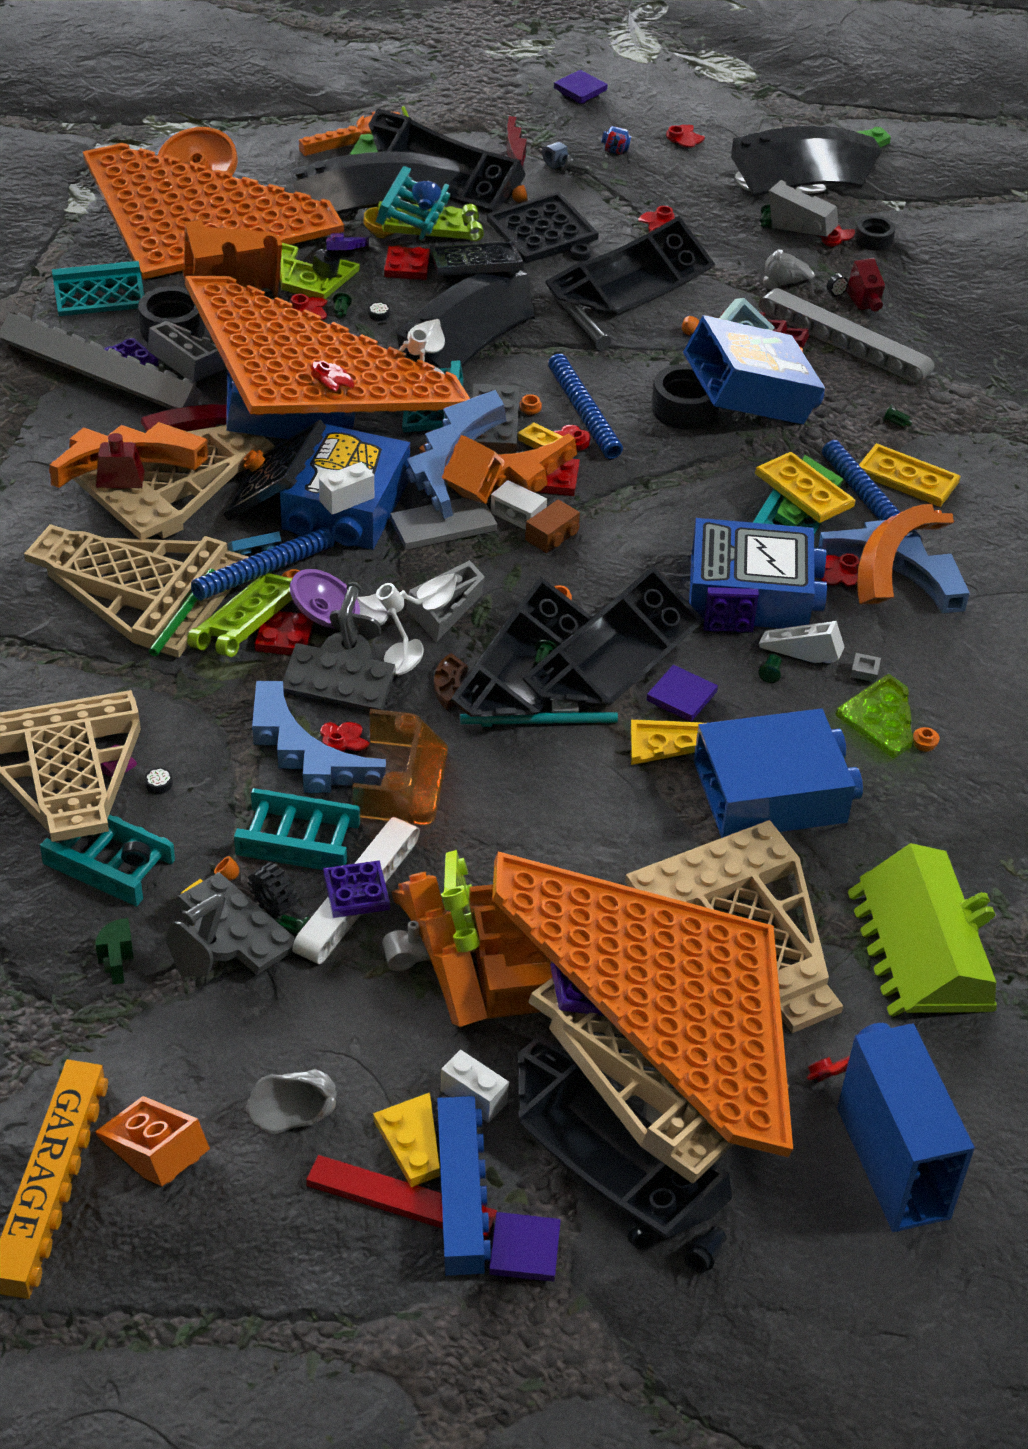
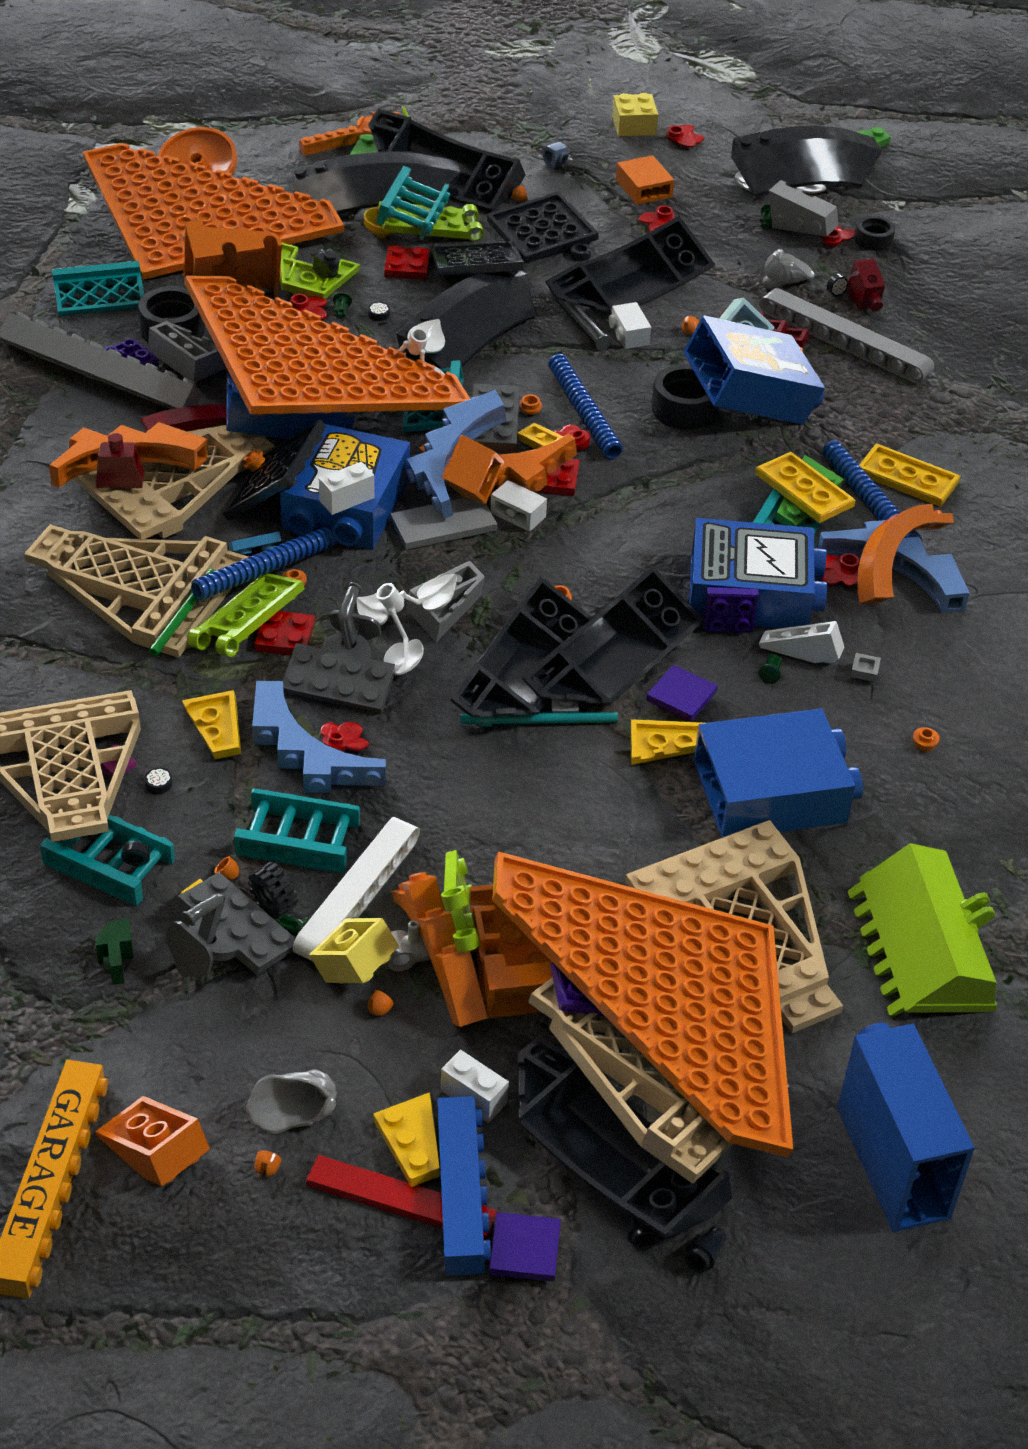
(216, 722): none -> yellow wing
(267, 1162): none -> orange hinge
(318, 595): medium lavender dish -> none
(331, 375): red plate -> none
(339, 242): dark purple wing -> none
(354, 950): none -> light yellow brick
(356, 889): dark purple tile -> none
(379, 1003): none -> orange hinge
(409, 794): clear orange windscreen -> none
(426, 194): blue brick -> none
(448, 678): reddish brown tile -> none
(515, 144): dark red slope -> none
(543, 649): dark green piece -> none
(552, 526): dark orange brick -> none
(580, 86): dark purple tile -> none
(616, 140): blue head -> none
(630, 325): none -> white brick
(635, 114): none -> light yellow brick
(644, 180): none -> orange brick
(825, 1068): red plate -> none
(881, 715): clear neon green plate -> none
(897, 417): dark green piece -> none

